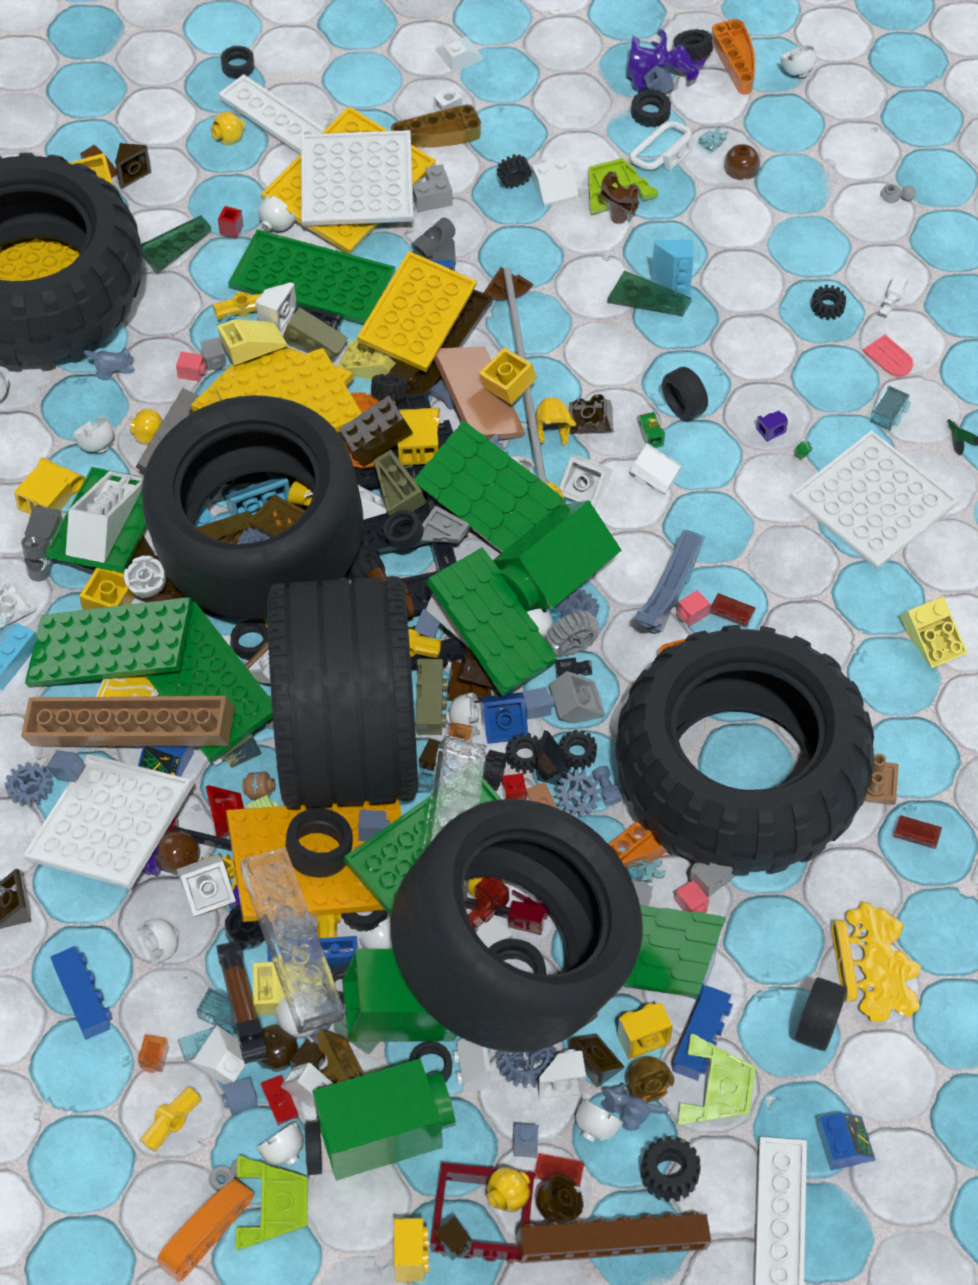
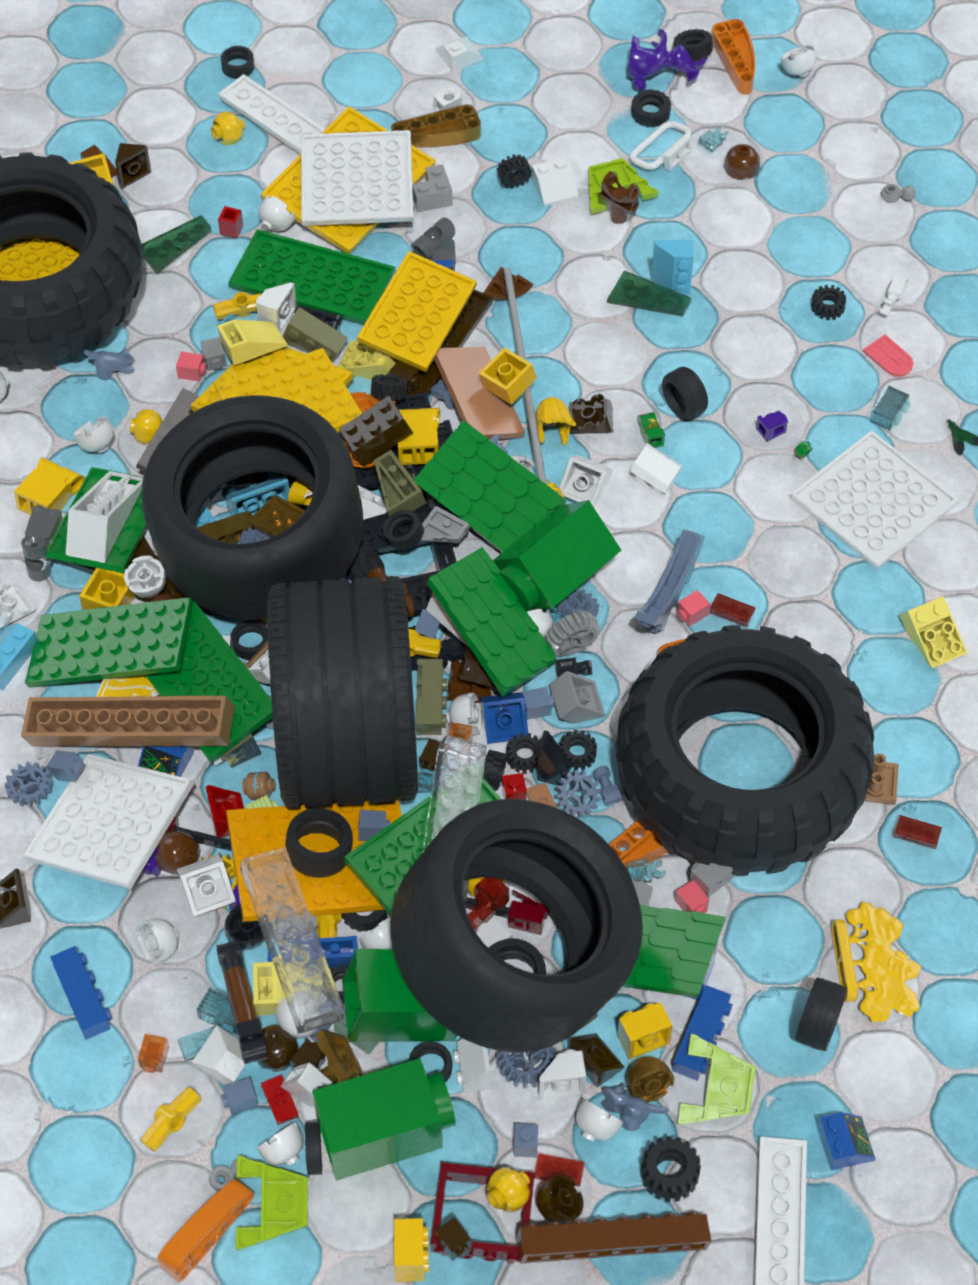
(659, 80): sand blue brick -> none

